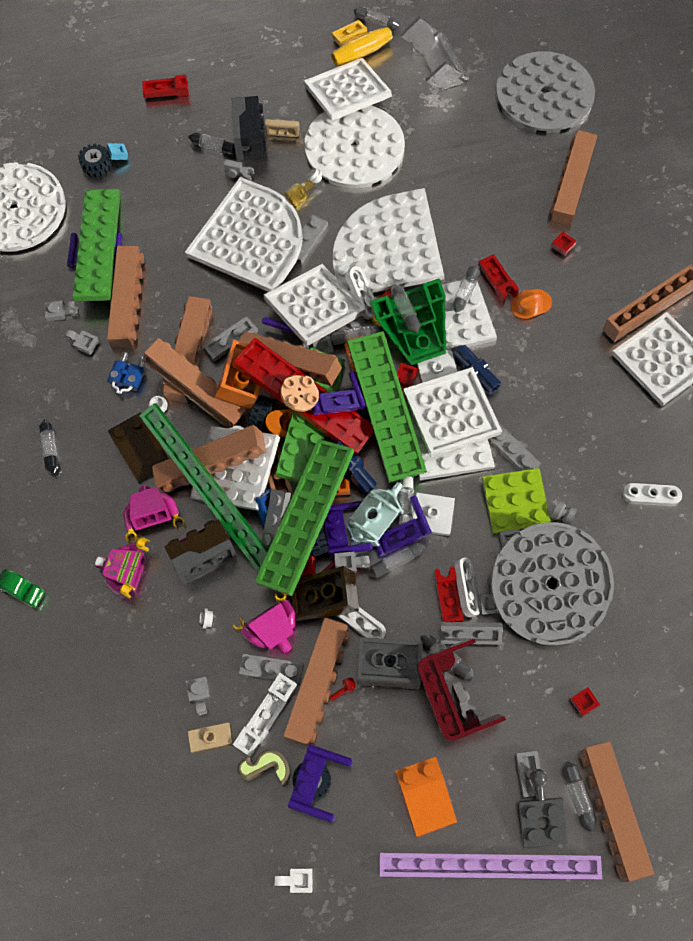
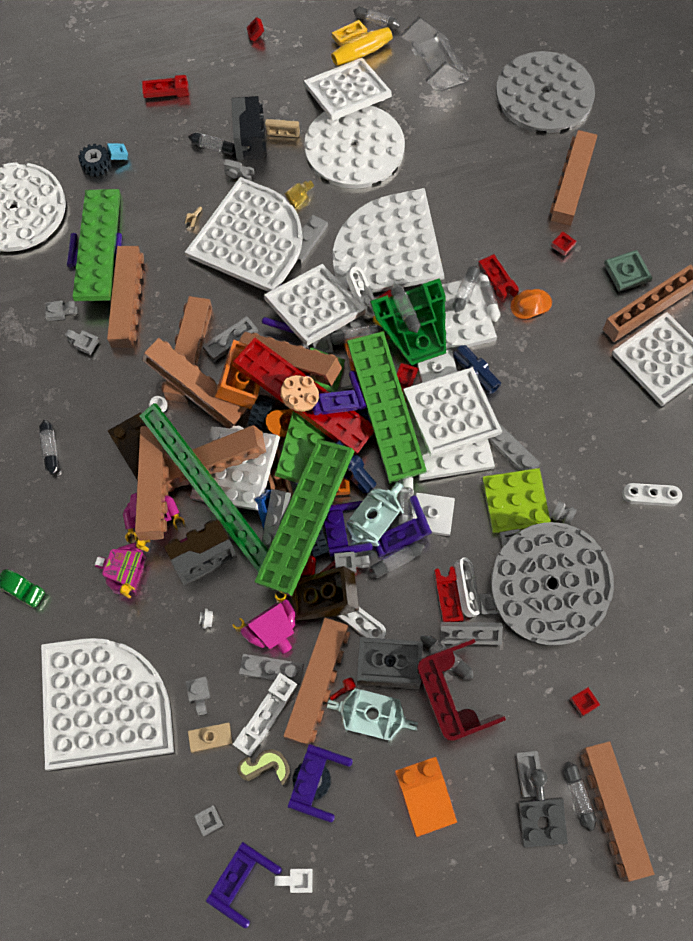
(101, 704): none -> white plate
(125, 374): blue piece -> none
(151, 488): none -> nougat brick
(191, 217): none -> tan hand
(208, 820): none -> light grey plate
(233, 879): none -> dark purple plate
(255, 29): none -> red plate
(315, 176): white plate -> none
(385, 726): none -> light aqua plate
(461, 698): light grey plate -> none
(488, 297): none -> piece
(490, 866): lavender plate -> none
(628, 270): none -> sand green plate

